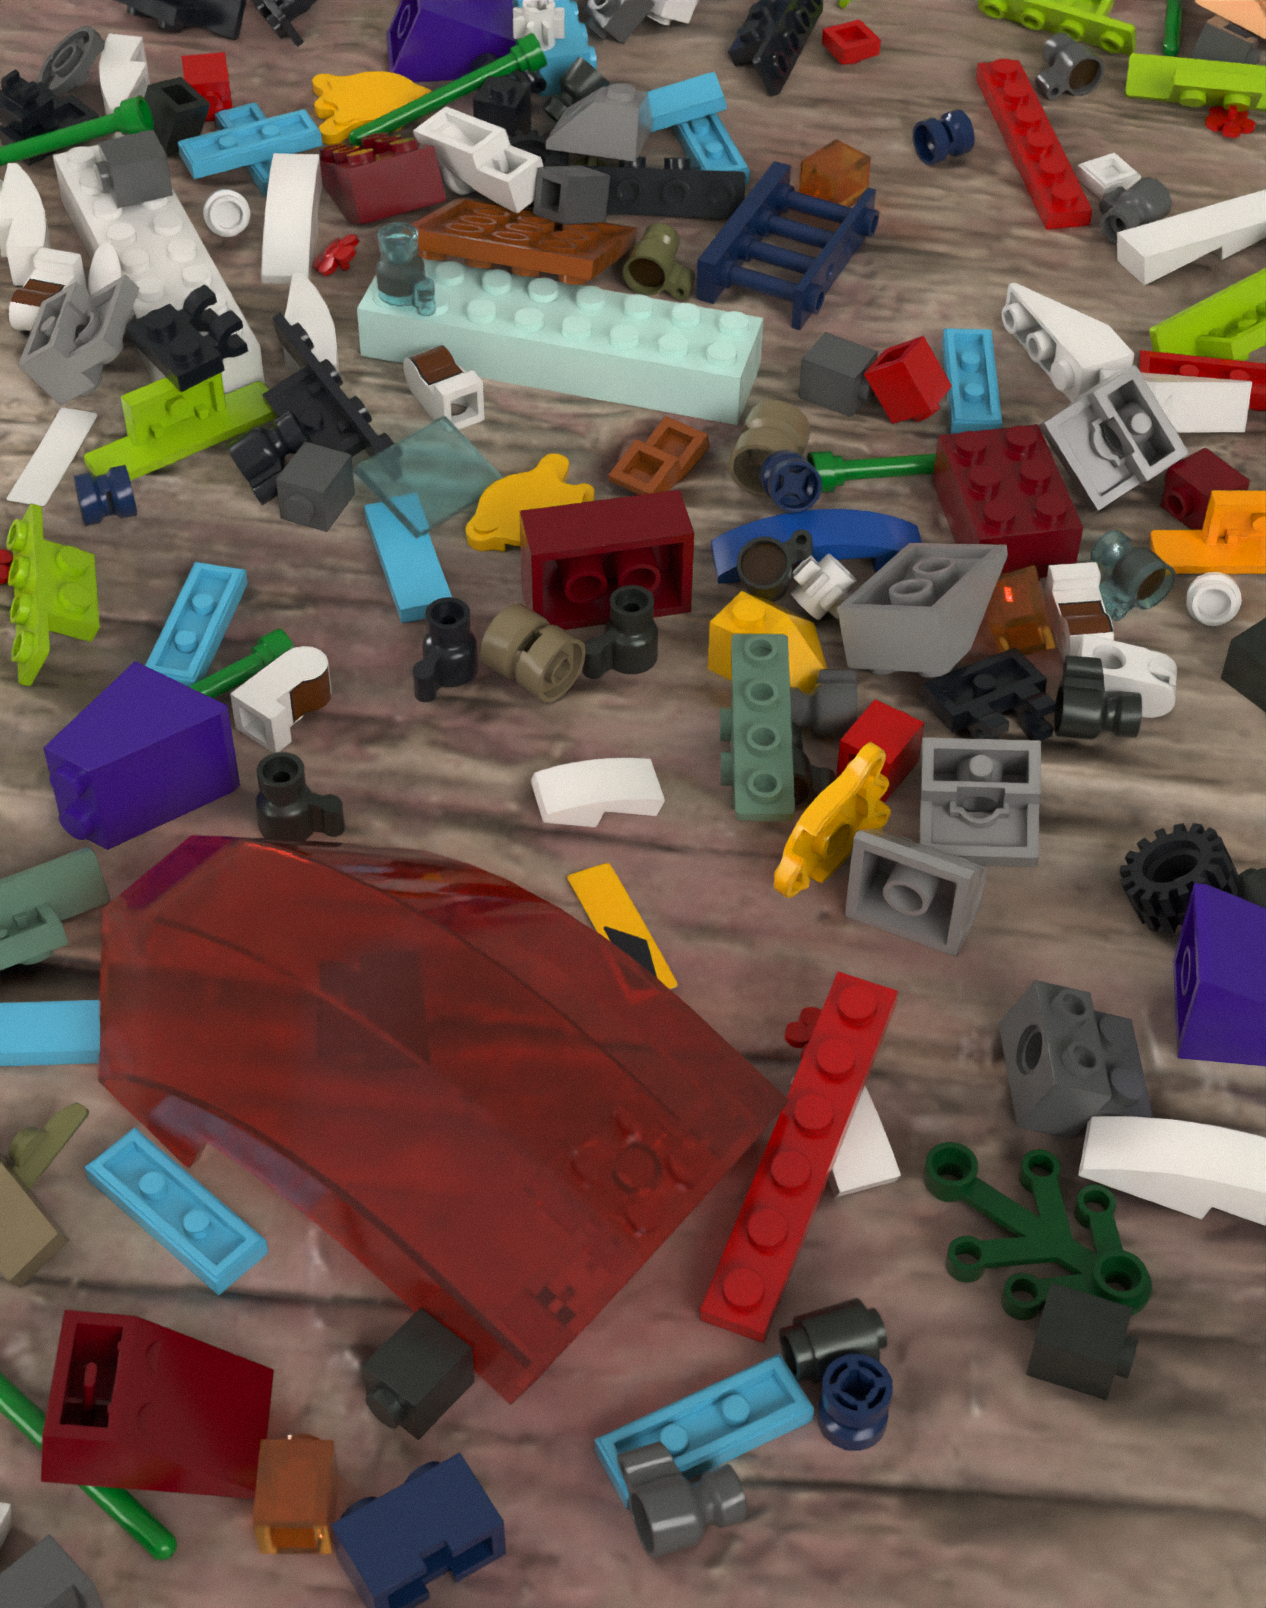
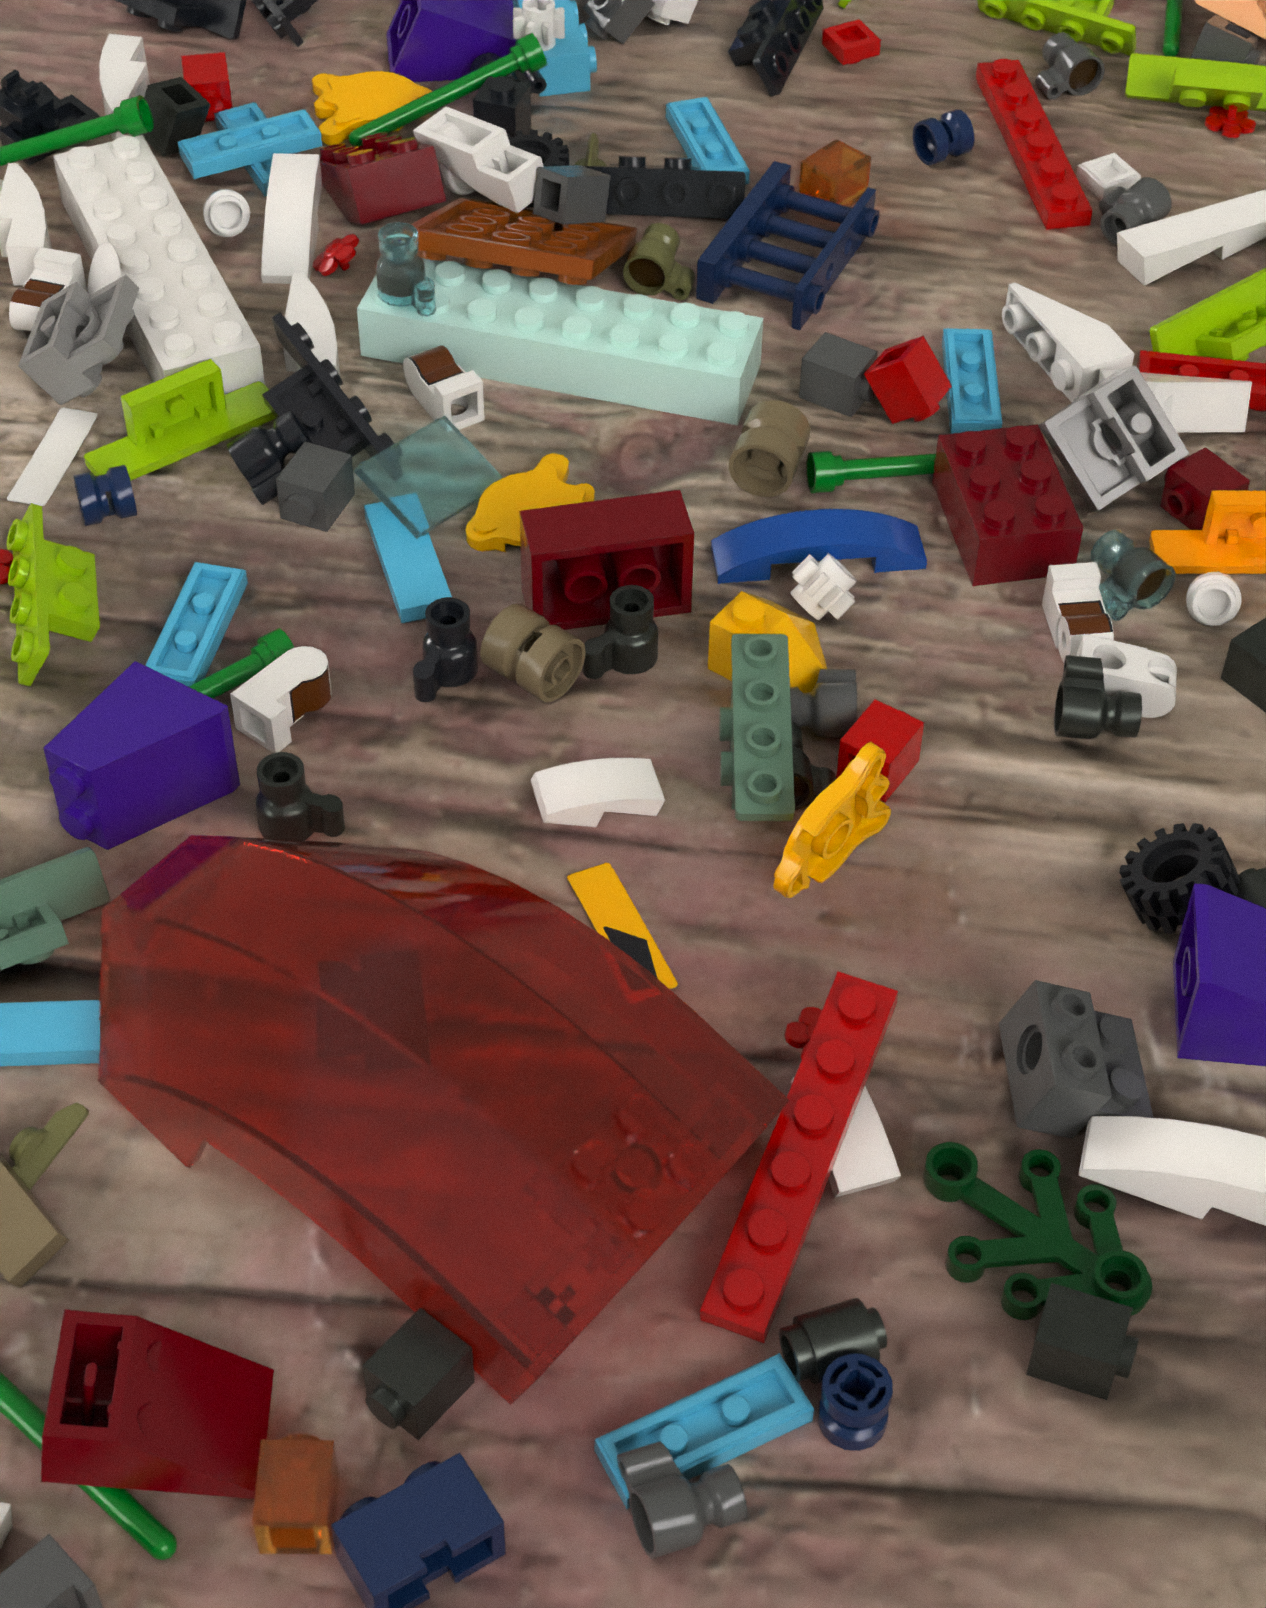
(71, 60): dark grey wheel -> none
(133, 169): dark grey brick -> none
(174, 339): black plate -> none
(177, 1210): medium azure tile -> none
(575, 84): pearl dark grey piece -> none
(605, 124): light grey slope -> none
(660, 460): dark orange slope -> none
(686, 101): medium azure tile -> none
(767, 564): piece -> none
(798, 488): dark blue wheel -> none
(913, 890): light grey slope -> none
(921, 608): light grey slope -> none
(981, 799): light grey brick -> none
(986, 688): black plate -> none
(1021, 613): clear orange brick -> none

